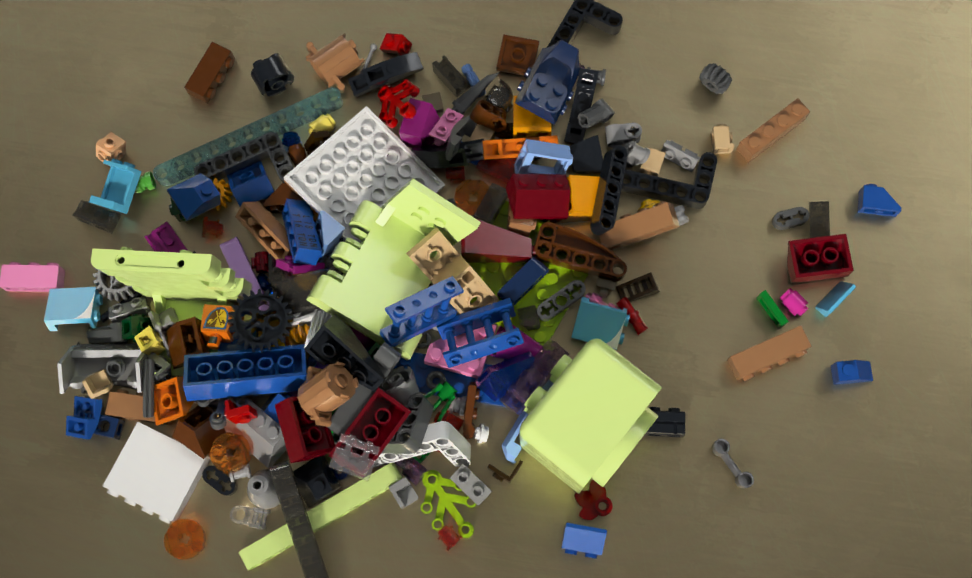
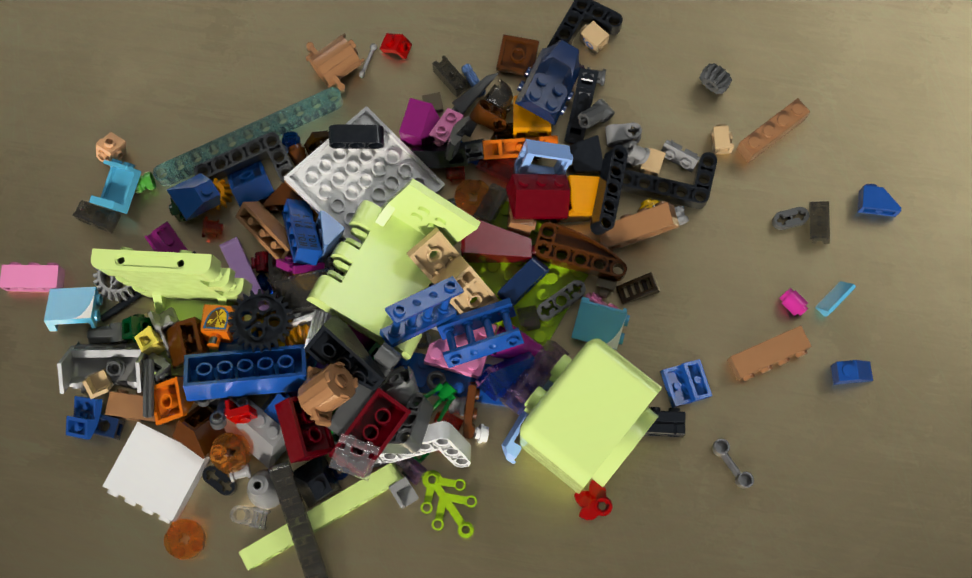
(135, 306): light grey hinge -> none
(210, 72): reddish brown brick -> none
(271, 75): black brick -> none
(322, 123): light yellow brick -> none
(356, 136): none -> black beam
(385, 72): black slope -> none
(387, 95): red plant -> none
(449, 537): clear red brick -> none
(470, 484): light grey hinge -> none
(499, 475): dark brown bracket -> none
(583, 539): slope -> none
(594, 37): none -> tan brick
(635, 320): red pin -> none
(686, 383): none -> blue slope
(772, 309): green tile -> none
(819, 258): dark red slope -> none

